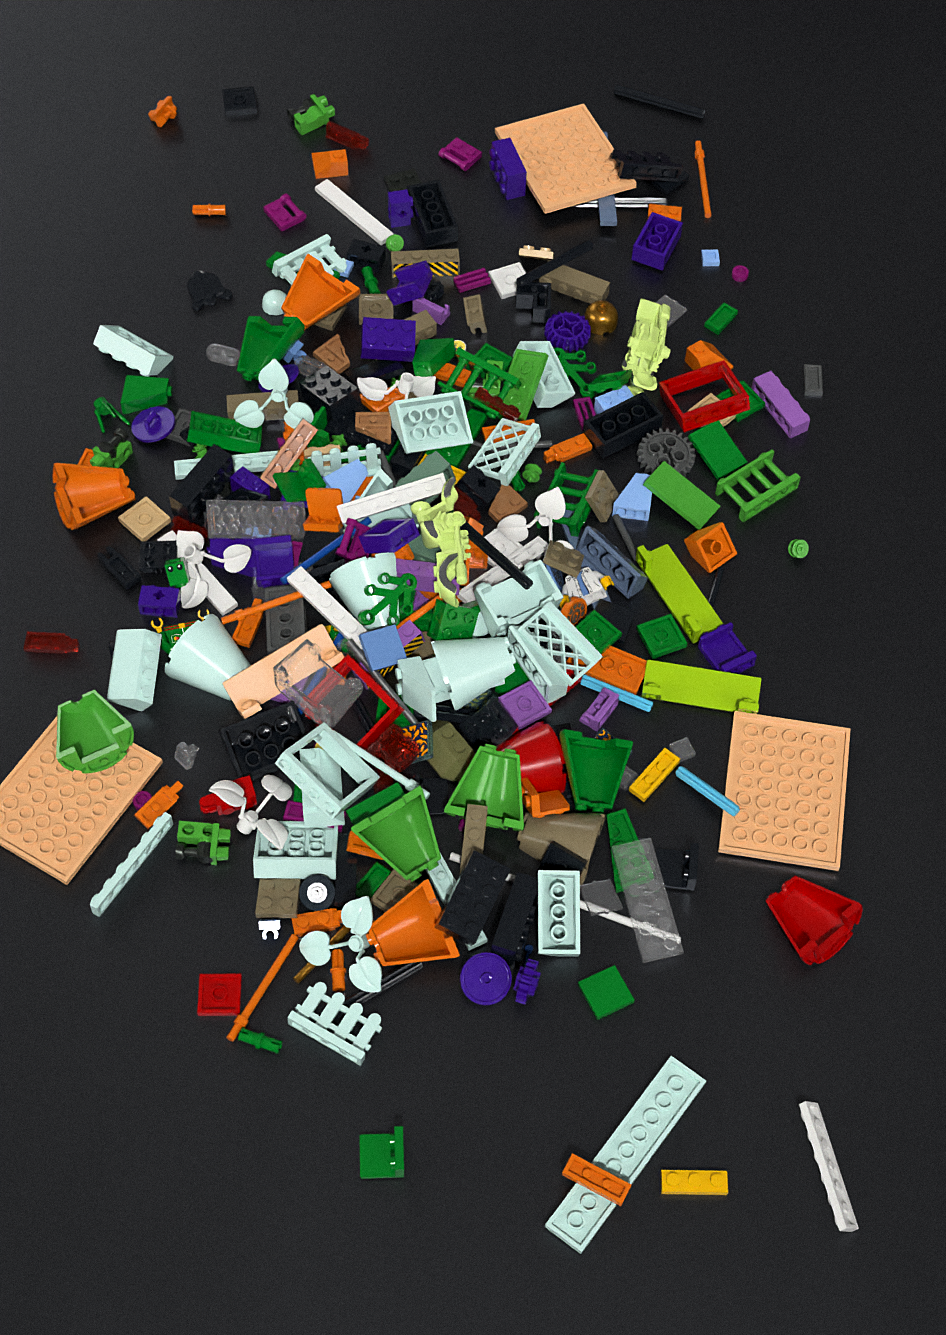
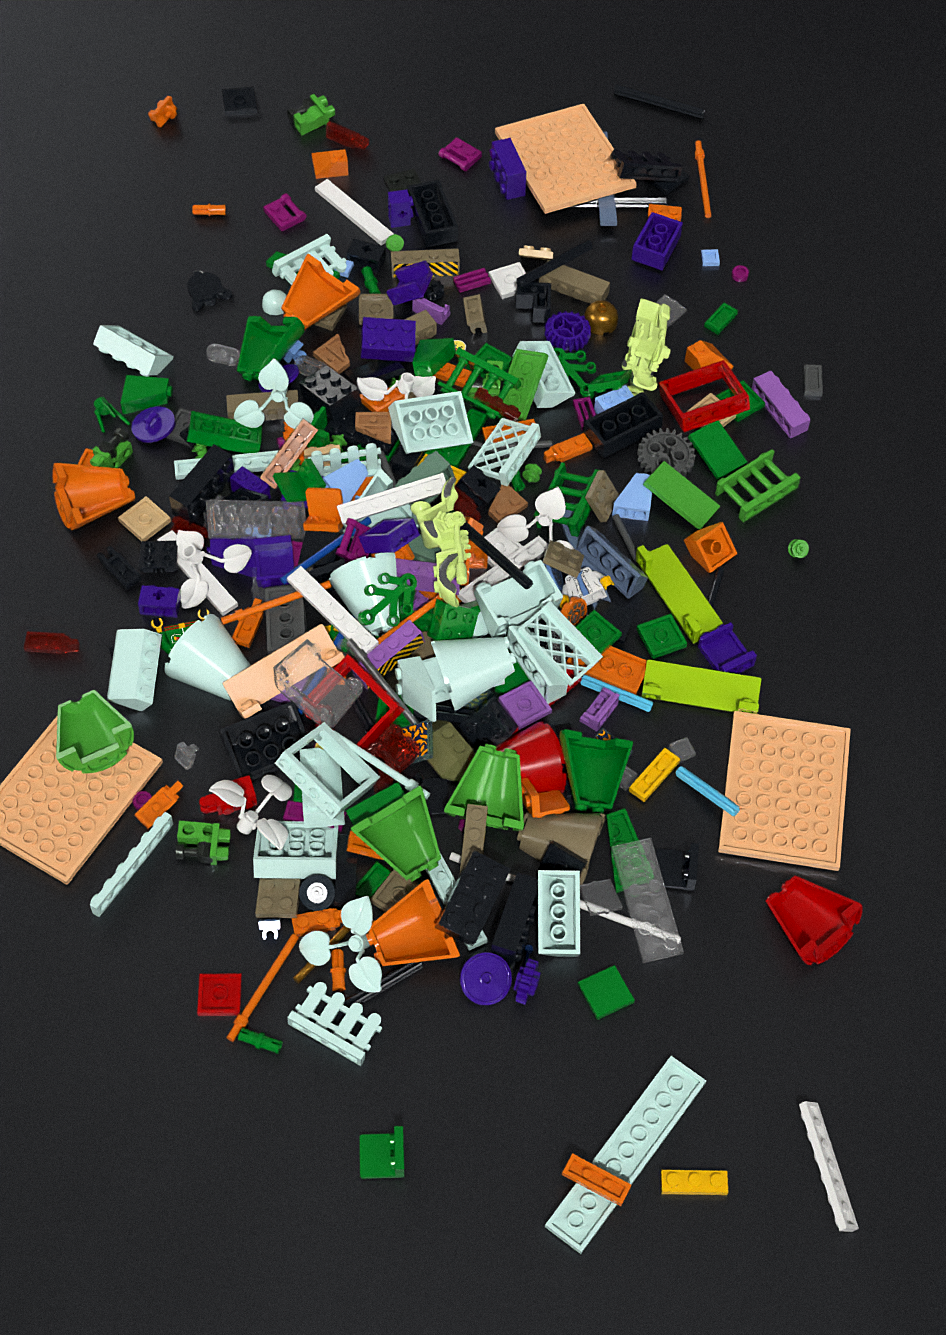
(177, 572): green brick -> none
(382, 647): medium blue tile -> none

